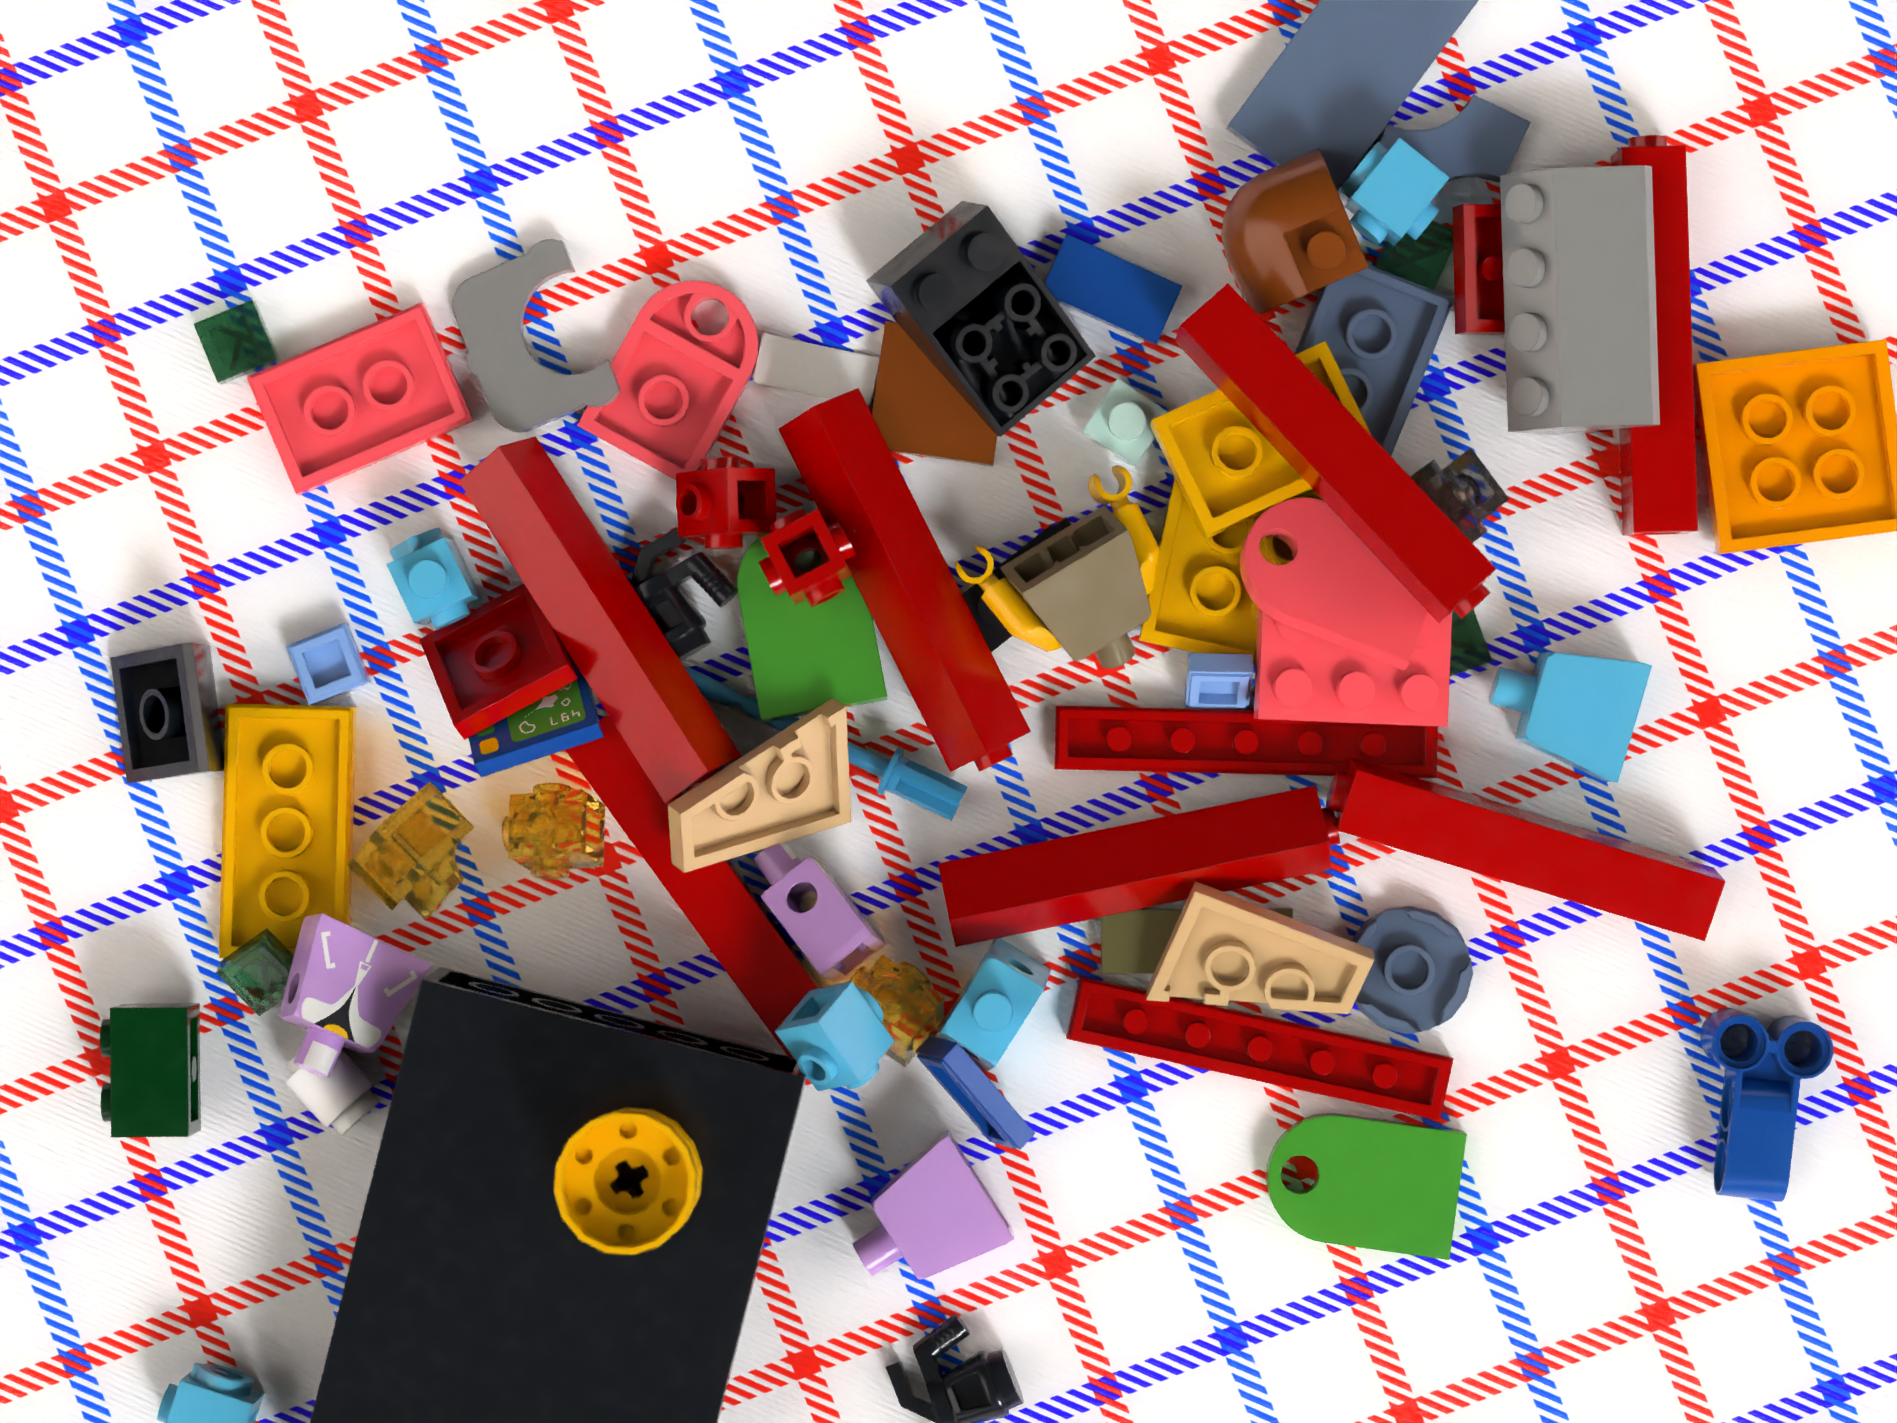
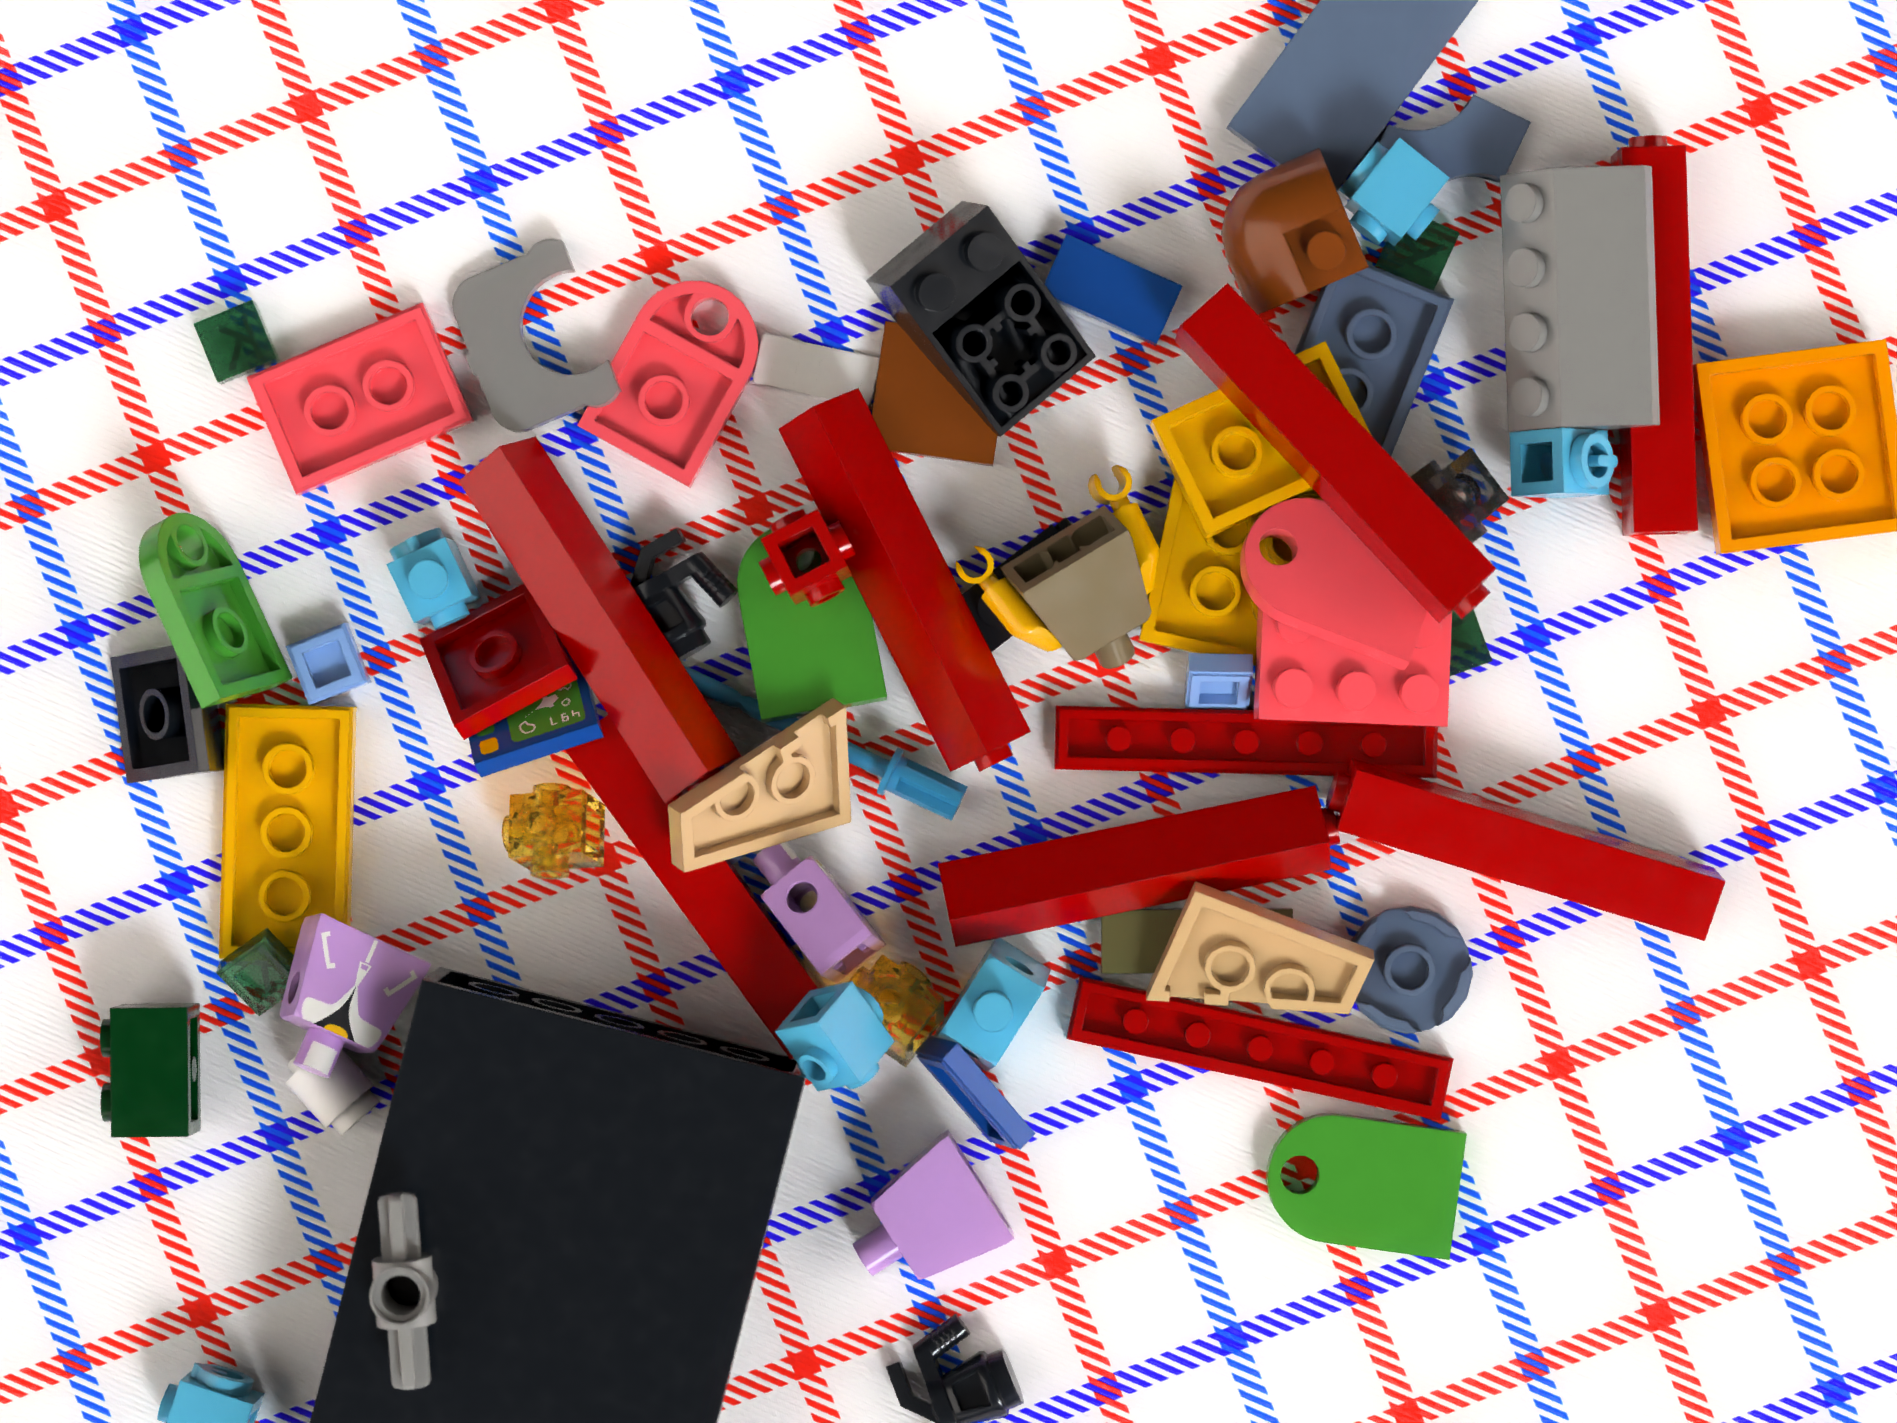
(209, 611): none -> bright green tile
(404, 1323): none -> light grey axle
(415, 853): clear yellow brick -> none
(619, 1218): yellow wheel -> none
(725, 502): red brick -> none
(1124, 423): light aqua plate -> none
(1478, 269): red plate -> none
(1561, 463): none -> medium azure brick
(1576, 708): medium azure torso -> none
(1760, 1102): blue piece -> none

